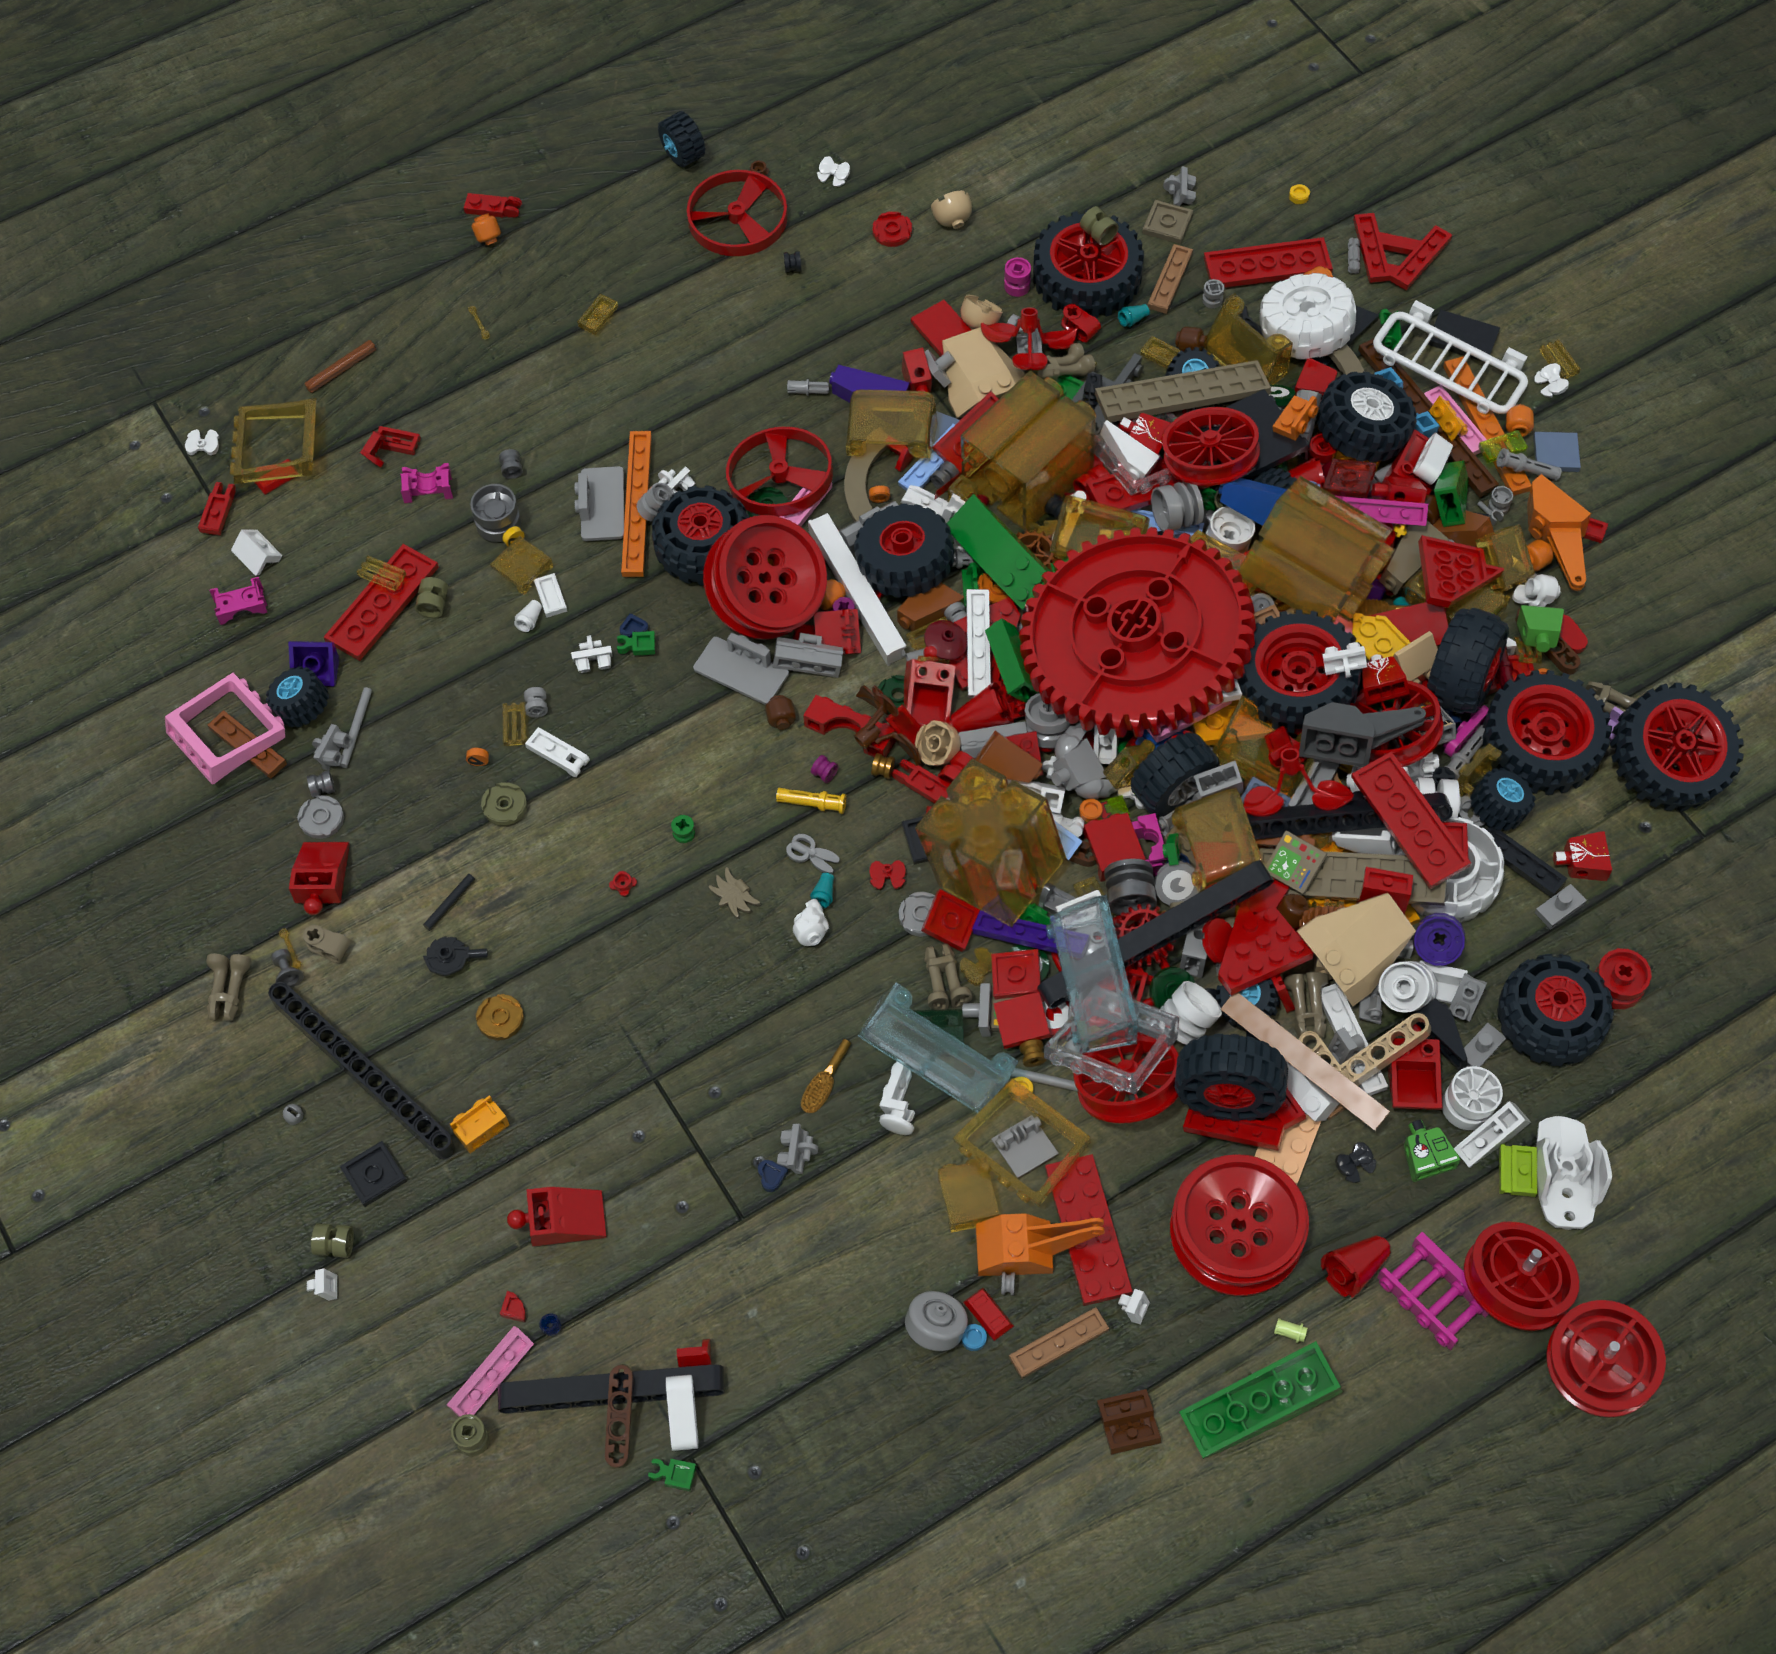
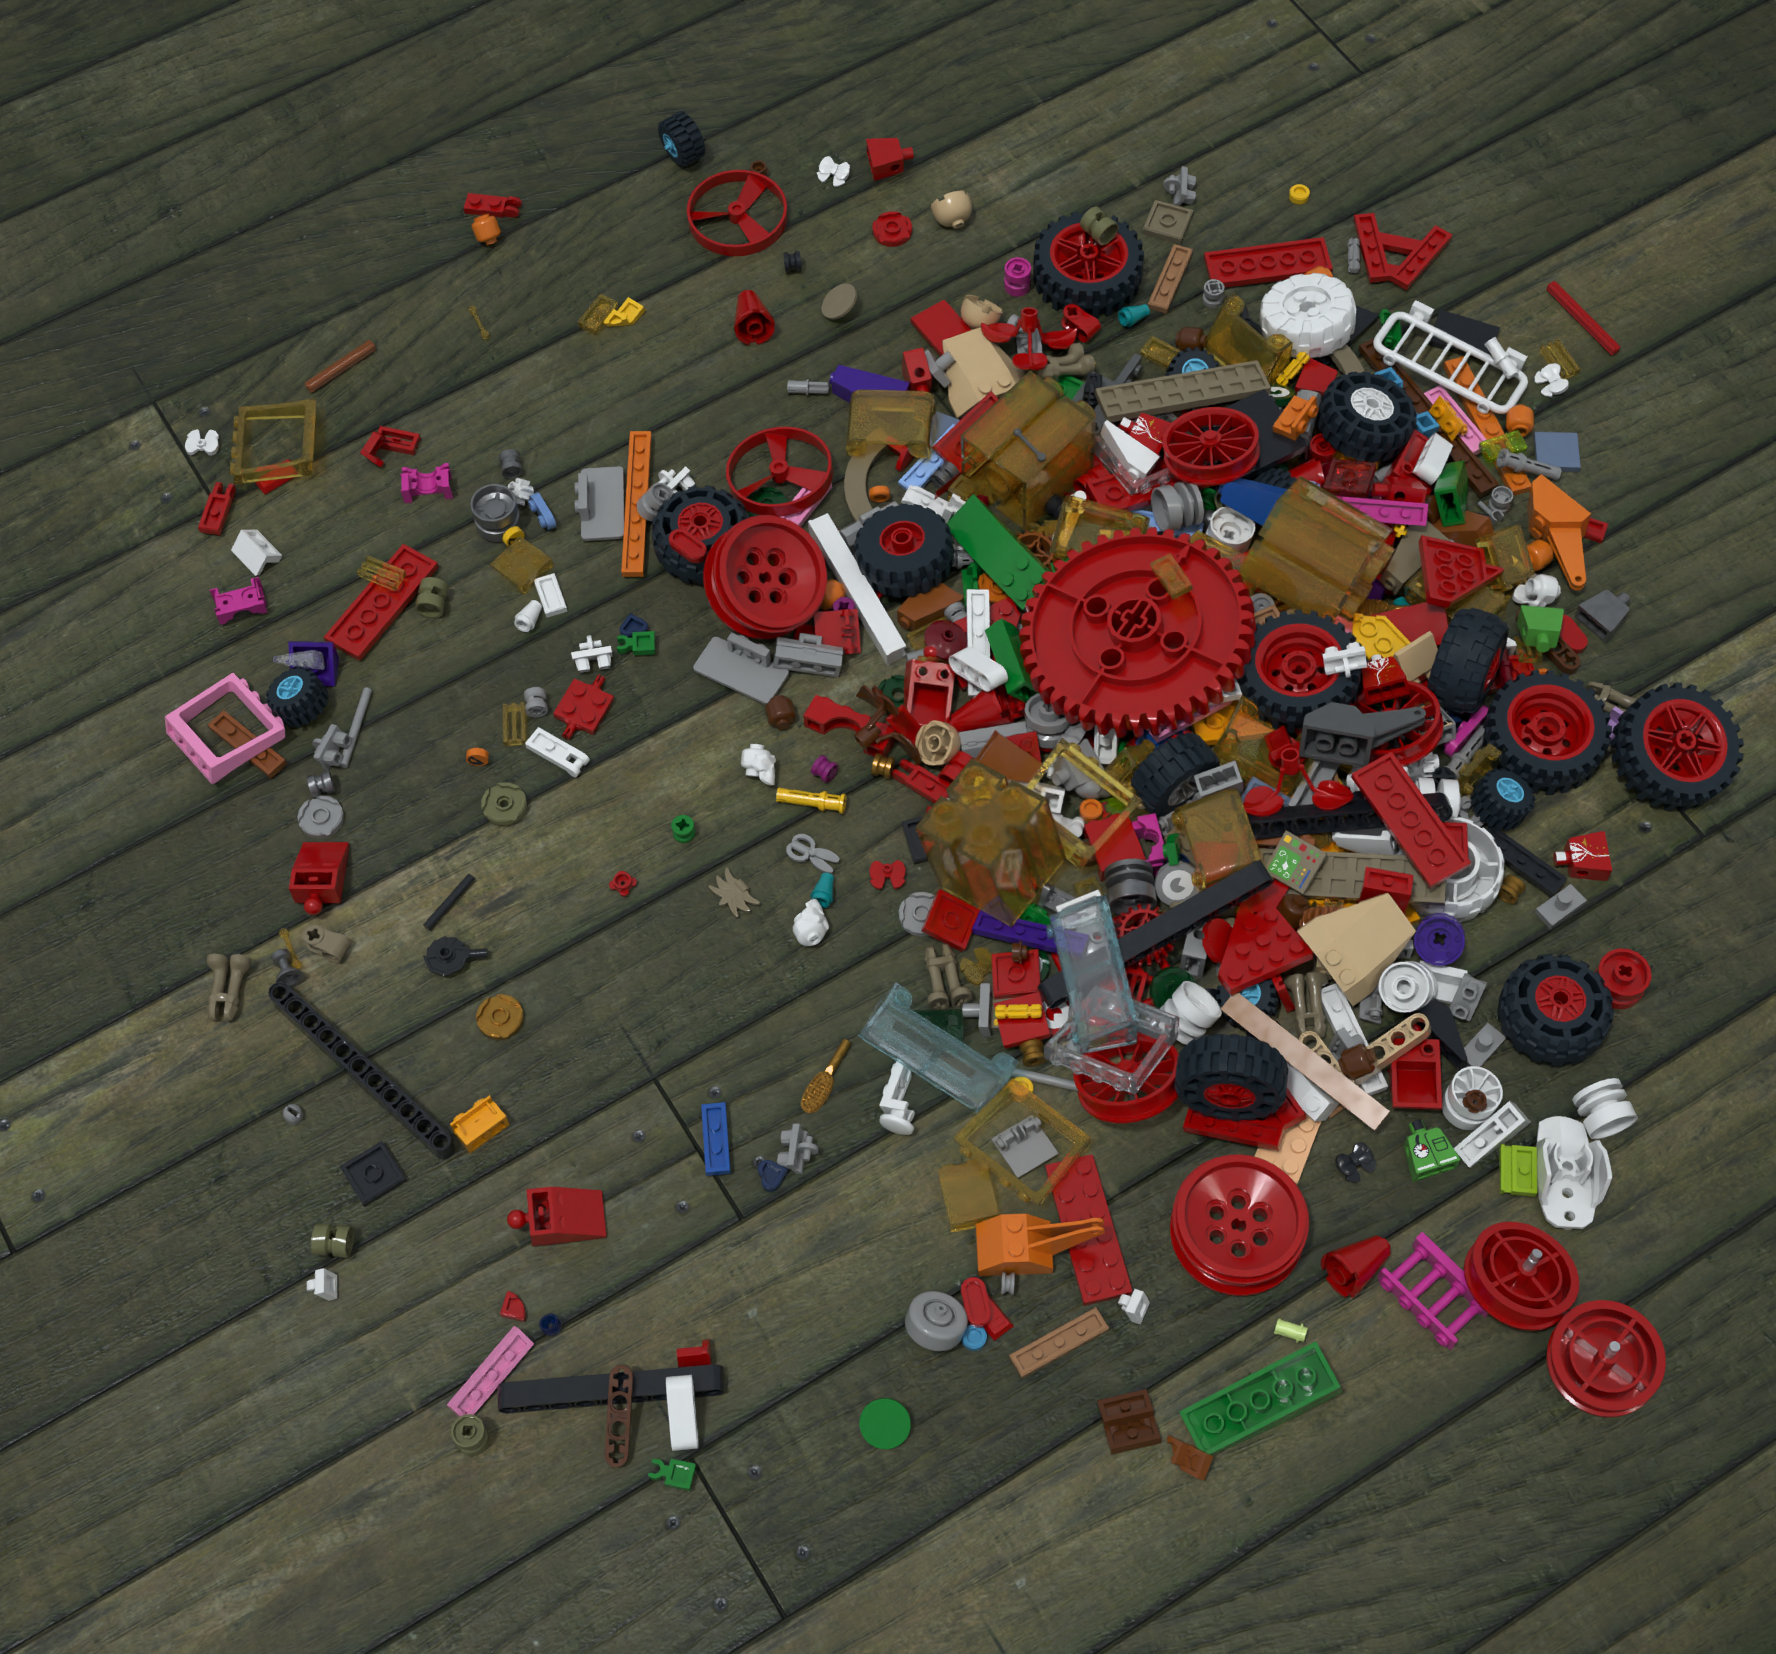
(310, 659): none -> clear slope
(521, 490): none -> white gear
(544, 514): none -> medium blue plate
(583, 706): none -> red plate
(626, 315): none -> yellow slope
(687, 545): none -> red tile
(715, 1139): none -> blue plate
(752, 319): none -> red cone
(759, 763): none -> white head
(839, 301): none -> dark tan piece
(885, 1423): none -> green piece
(886, 157): none -> red torso
(976, 1302): none -> red tile
(978, 669): none -> white beam
(1018, 1011): none -> yellow axle
(1019, 952): none -> reddish brown plate
(1040, 456): none -> dark grey hinge
(1075, 849): none -> clear yellow windscreen
(1171, 576): none -> clear yellow plate
(1190, 1458): none -> dark orange slope
(1293, 368): none -> yellow axle
(1357, 1061): none -> reddish brown head
(1477, 1096): none -> reddish brown plate
(1501, 358): none -> white pin
(1511, 889): none -> pearl gold wheel
(1583, 318): none -> red axle
(1604, 613): none -> flat silver torso
(1605, 1108): none -> white wheel

